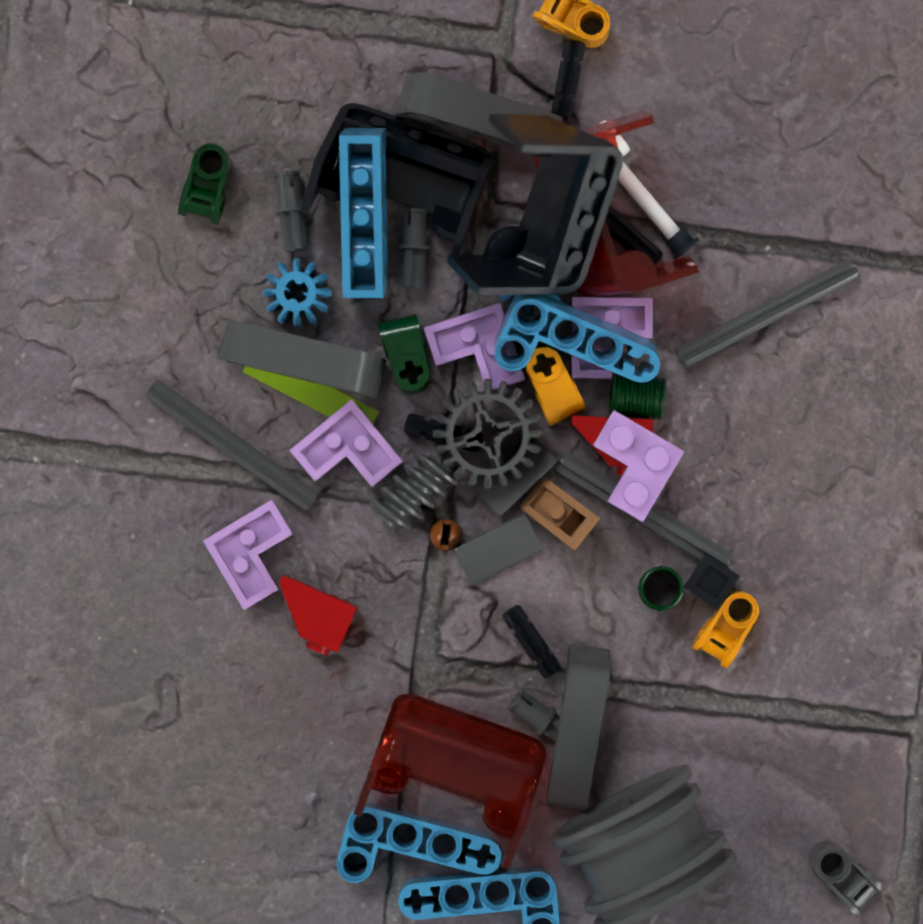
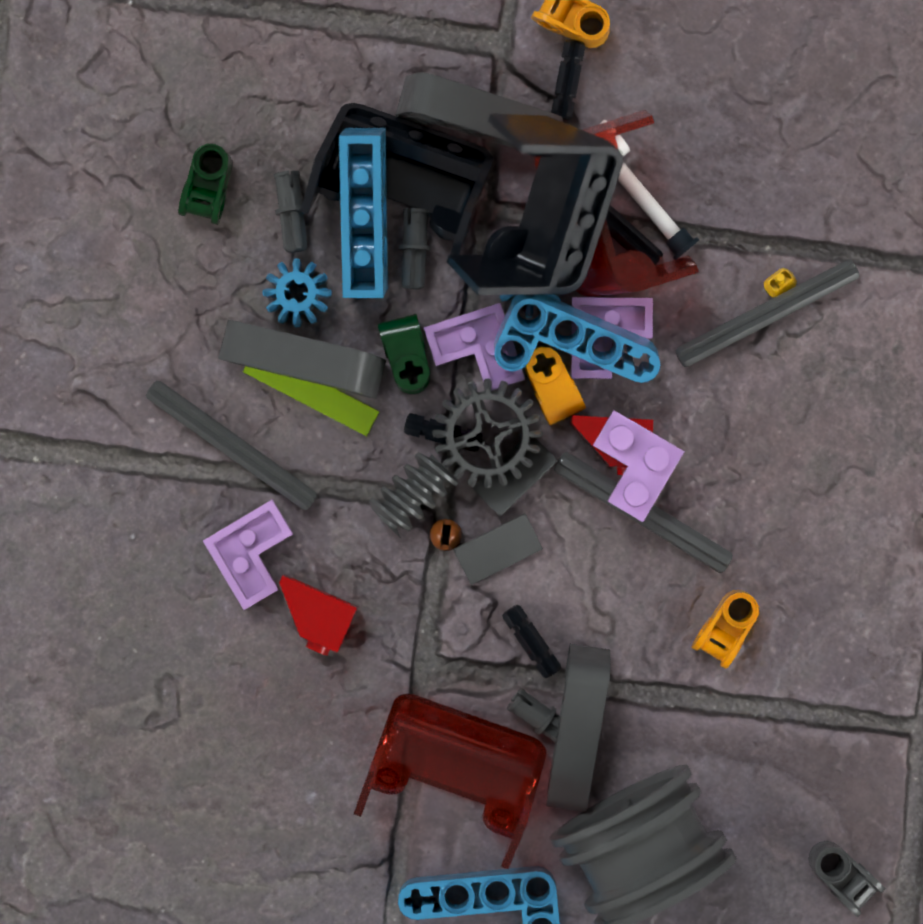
(351, 436): lavender plate -> none
(420, 847): dark azure beam -> none
(559, 513): medium nougat slope -> none
(637, 398): dark green piece -> none
(679, 583): dark green piece -> none
(711, 581): black tile -> none
(780, 282): none -> yellow rock

